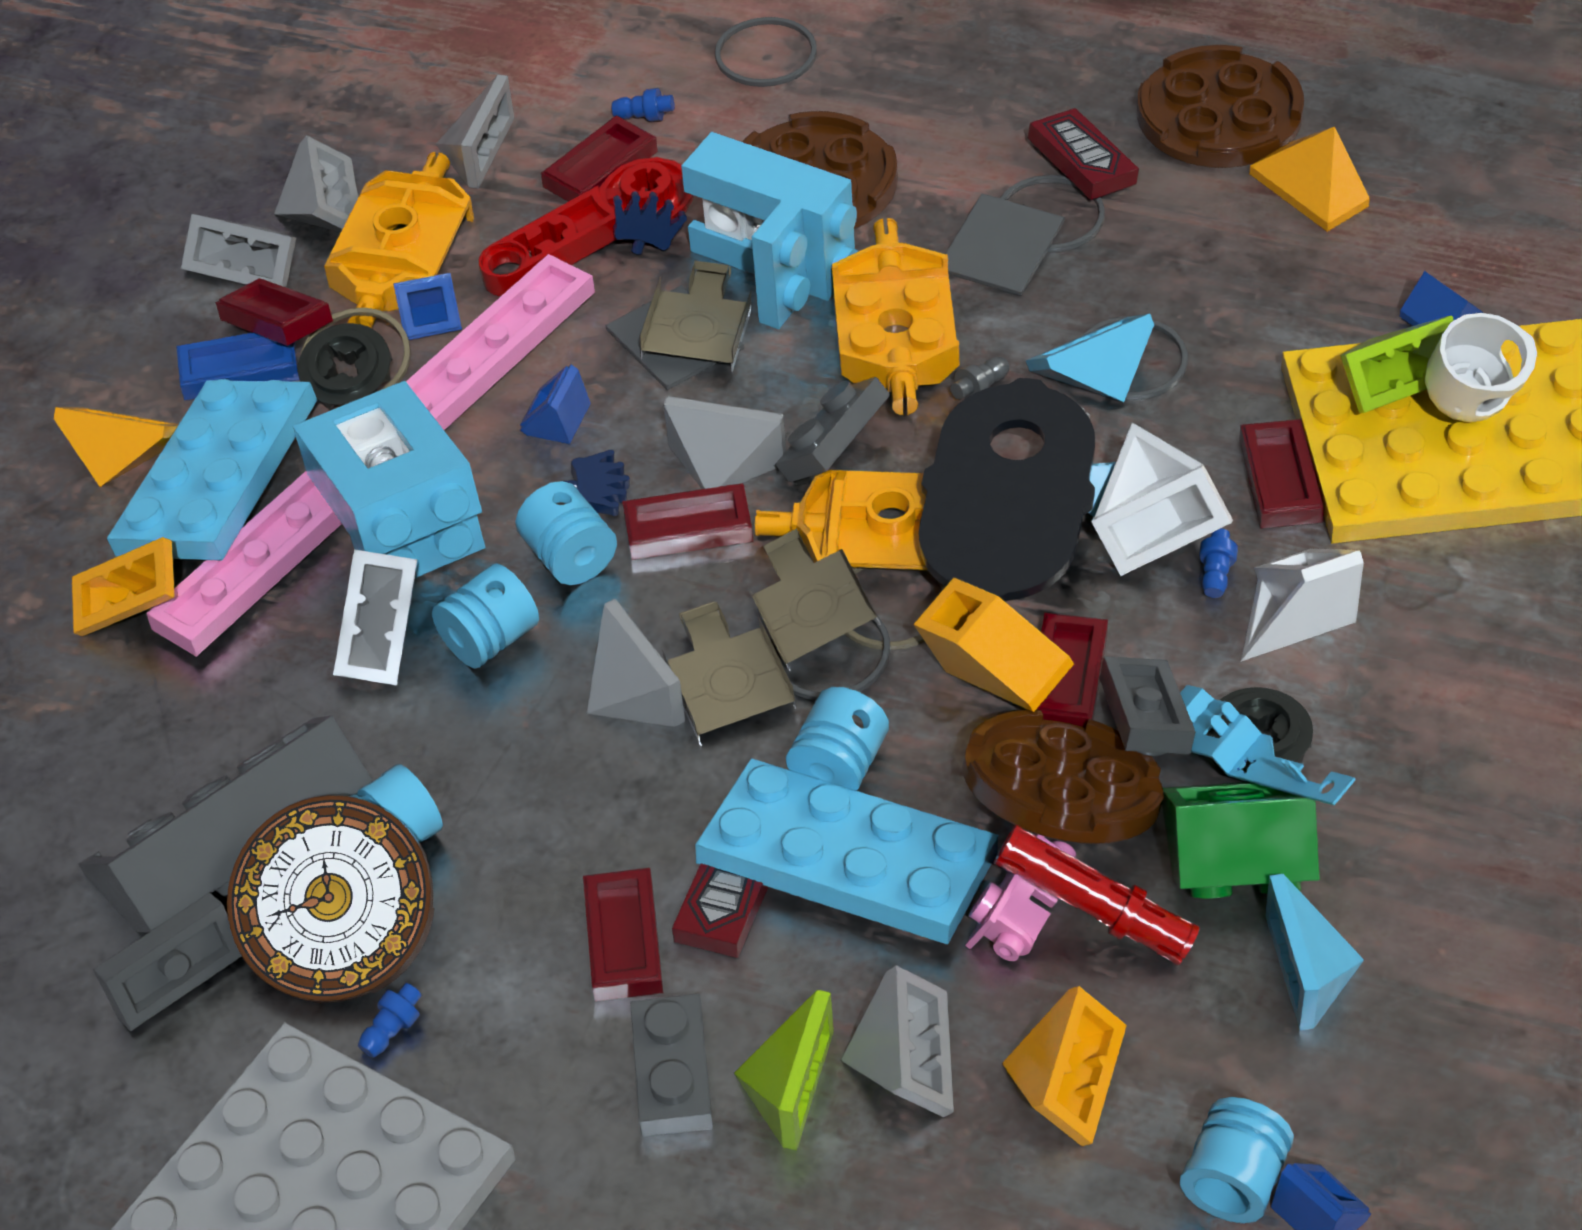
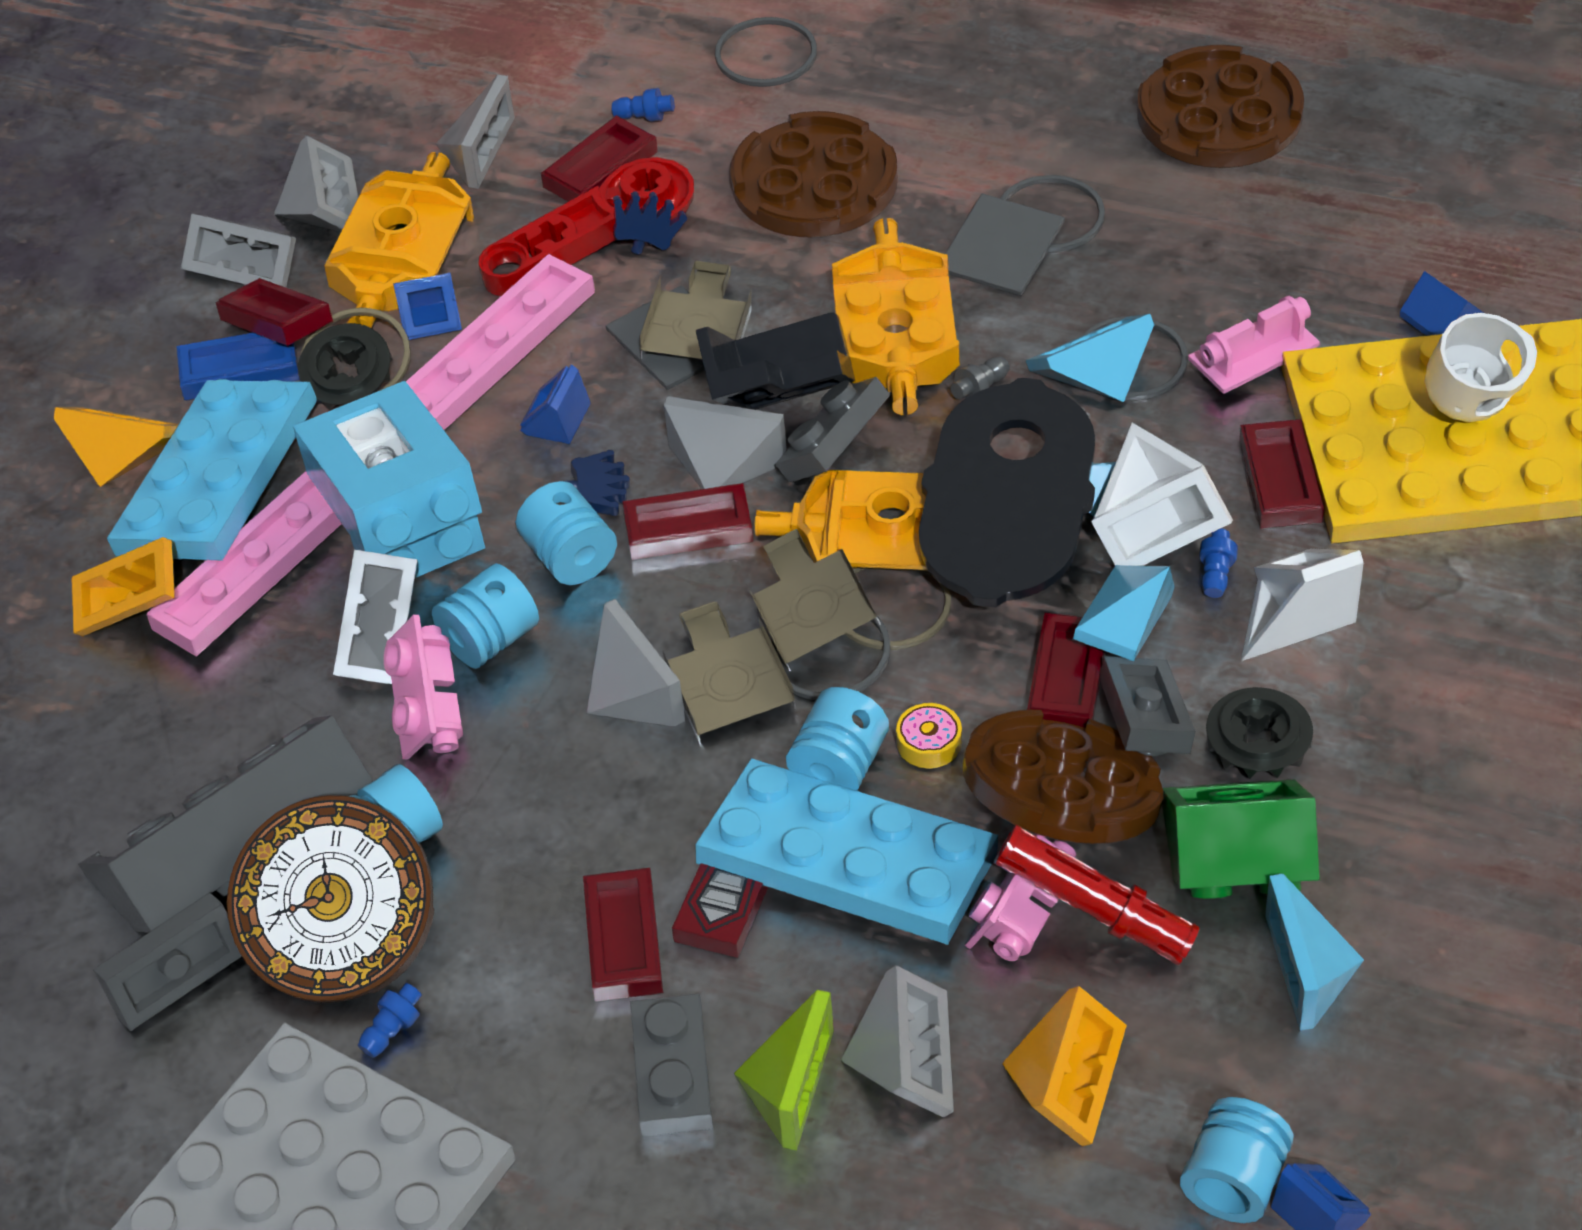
(417, 662): none -> bright pink hinge
(771, 221): medium azure brick -> none
(776, 362): none -> black panel
(929, 735): none -> tile
(991, 645): light orange slope -> none
(1083, 153): dark red tile -> none
(1126, 609): none -> medium azure slope
(1244, 742): medium azure piece -> none
(1254, 348): none -> bright pink hinge
(1315, 178): light orange slope -> none
(1392, 364): lime slope -> none

